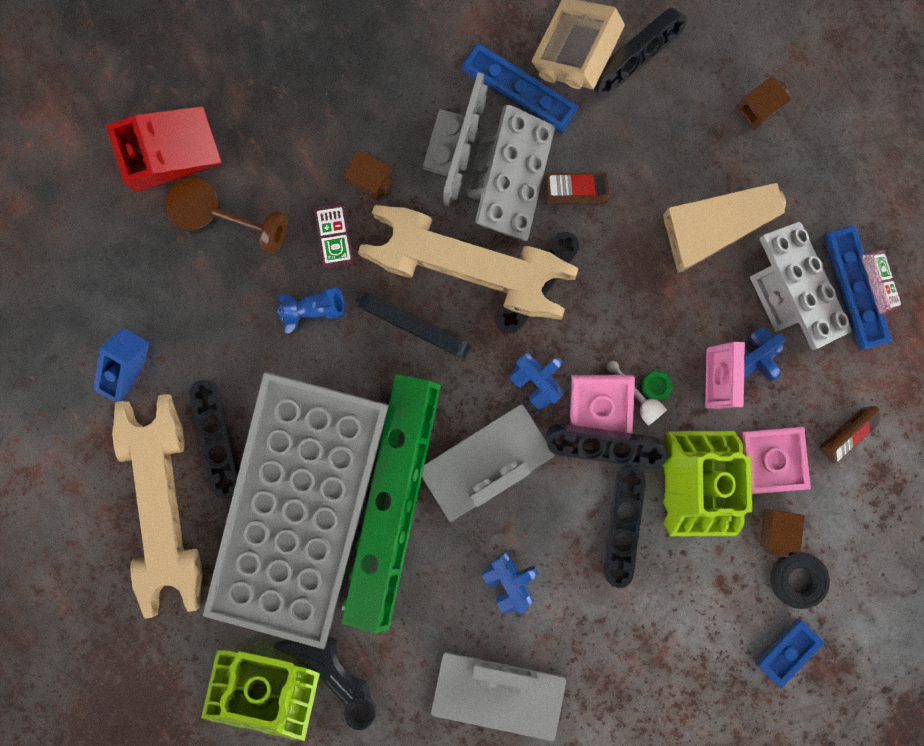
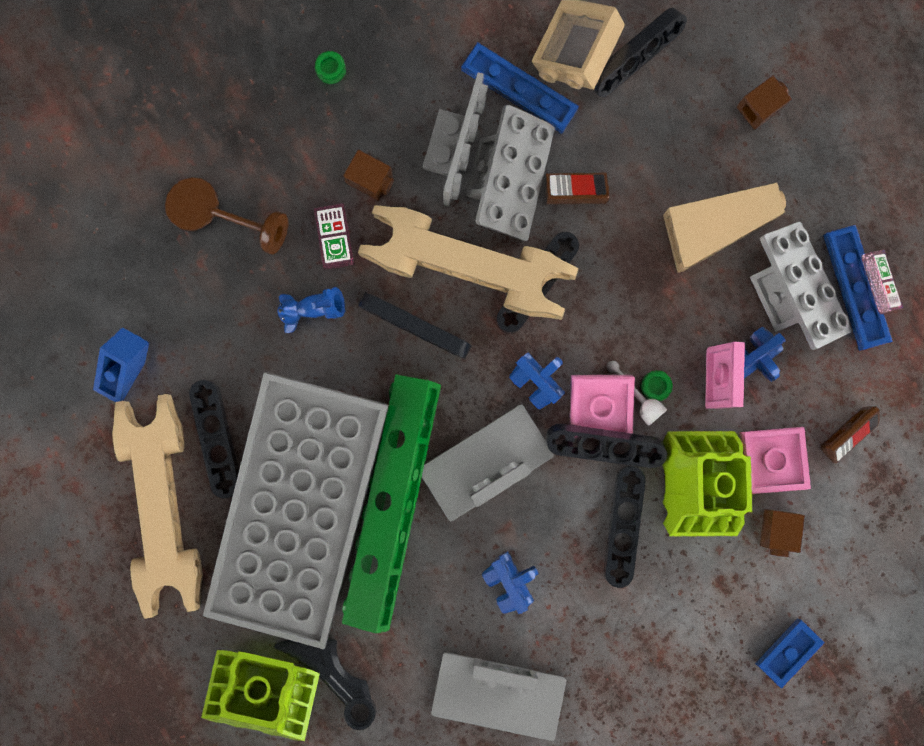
(162, 146): red slope -> none
(330, 67): none -> green tile
(819, 580): black tyre -> none

